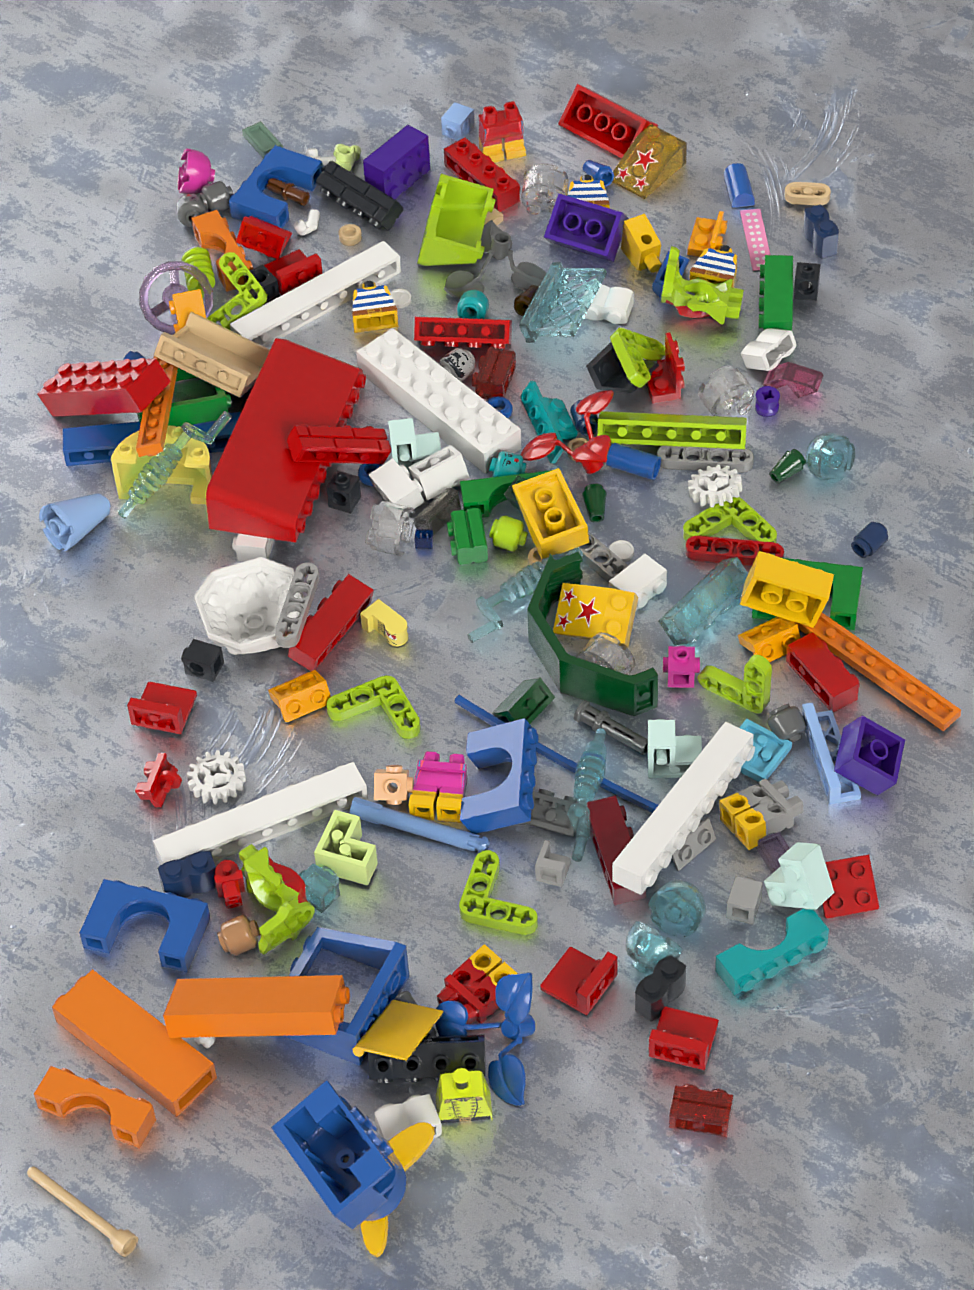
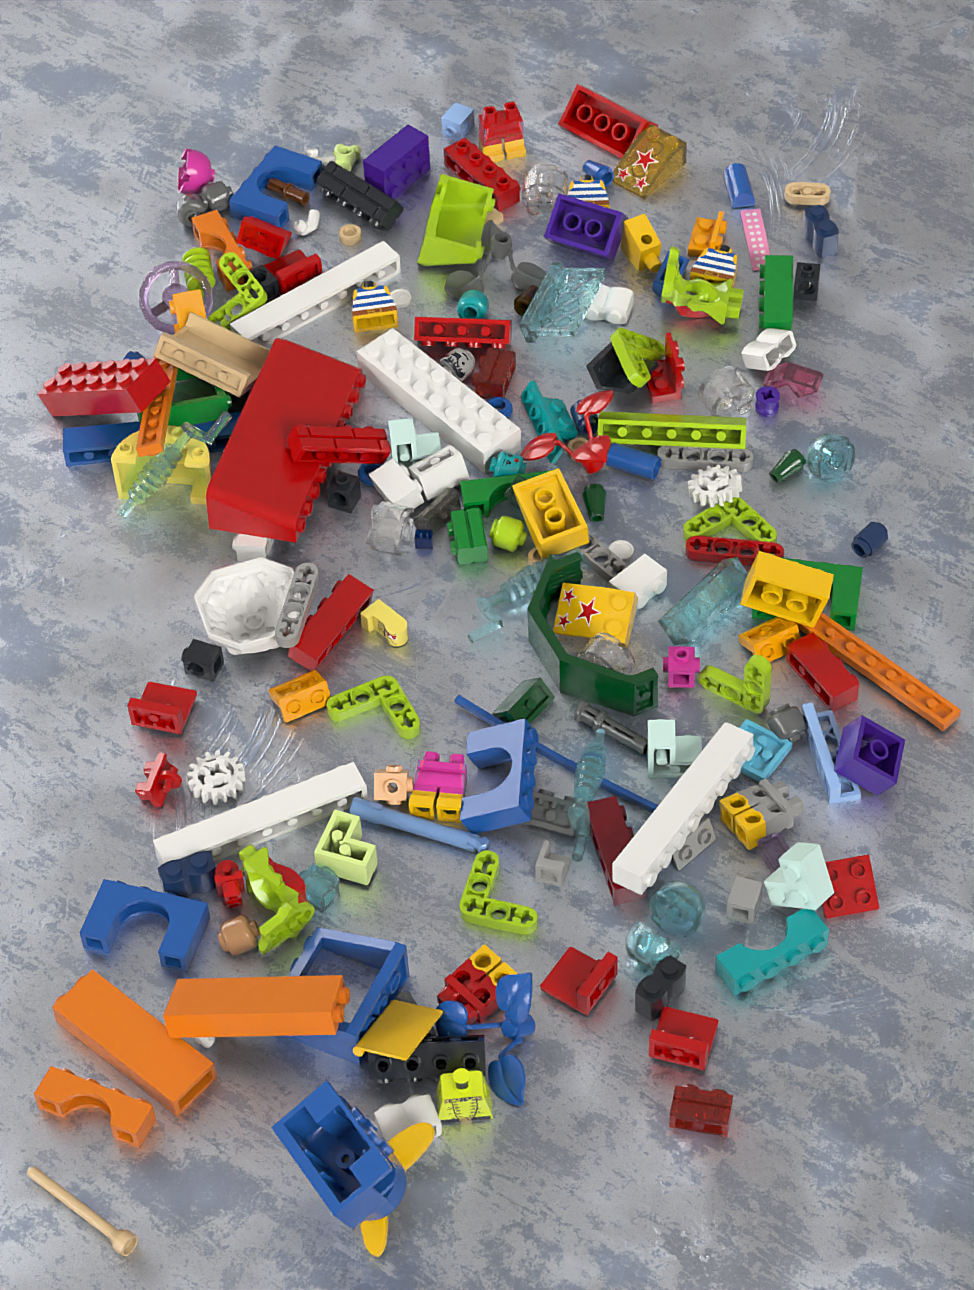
(73, 519): light blue cone -> none
(260, 138): sand green tile -> none

